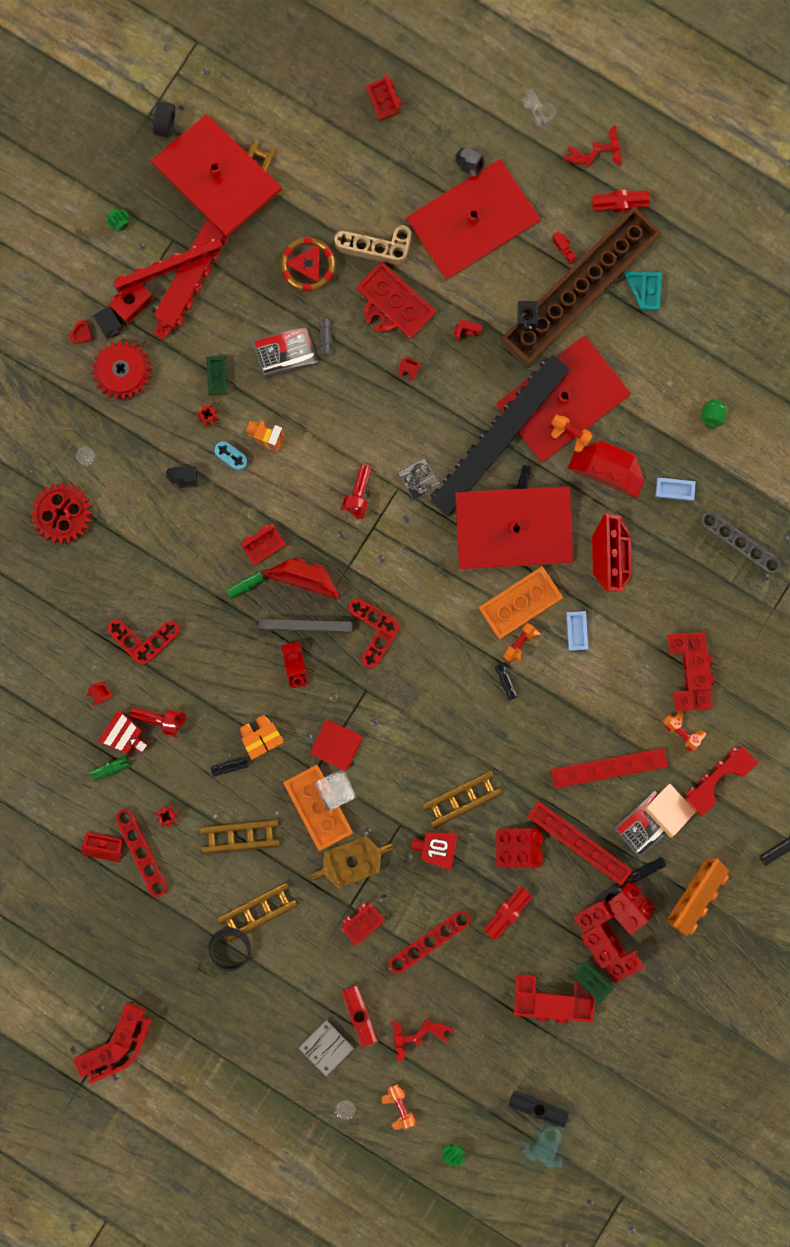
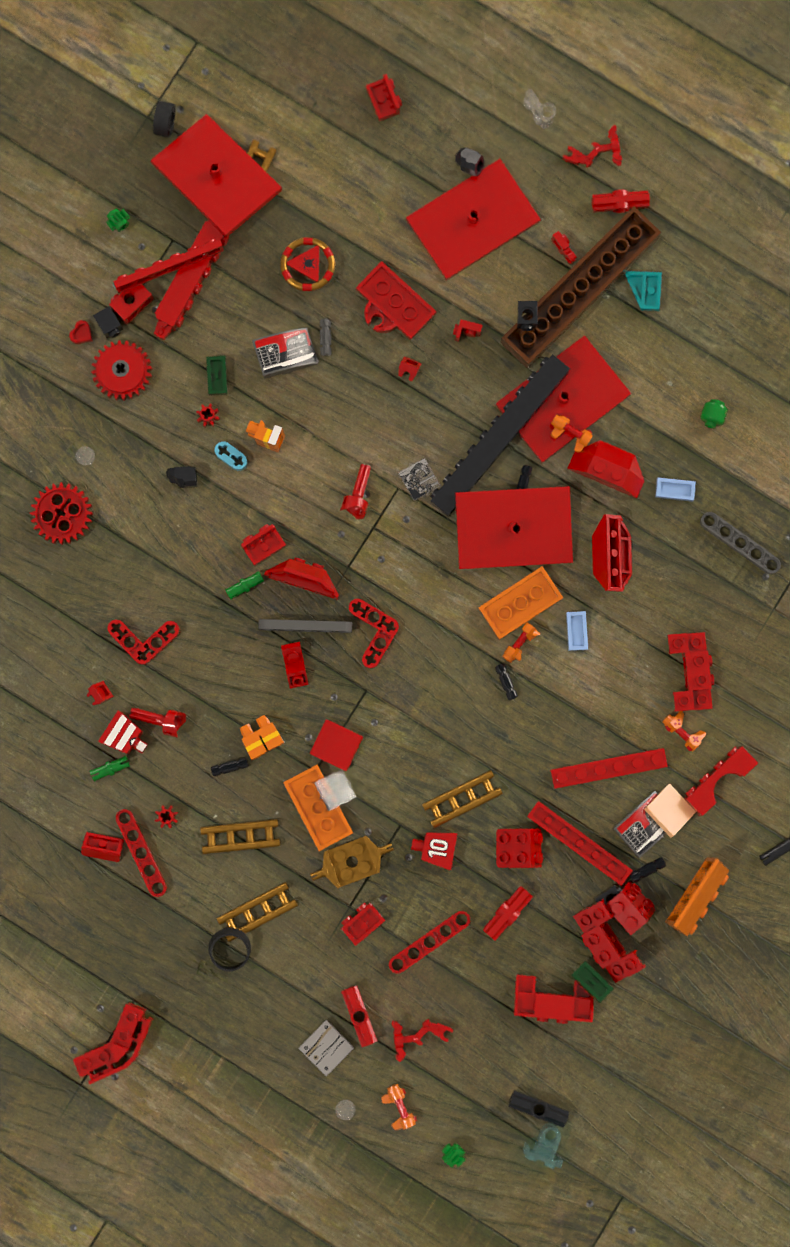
(373, 243): tan beam -> none

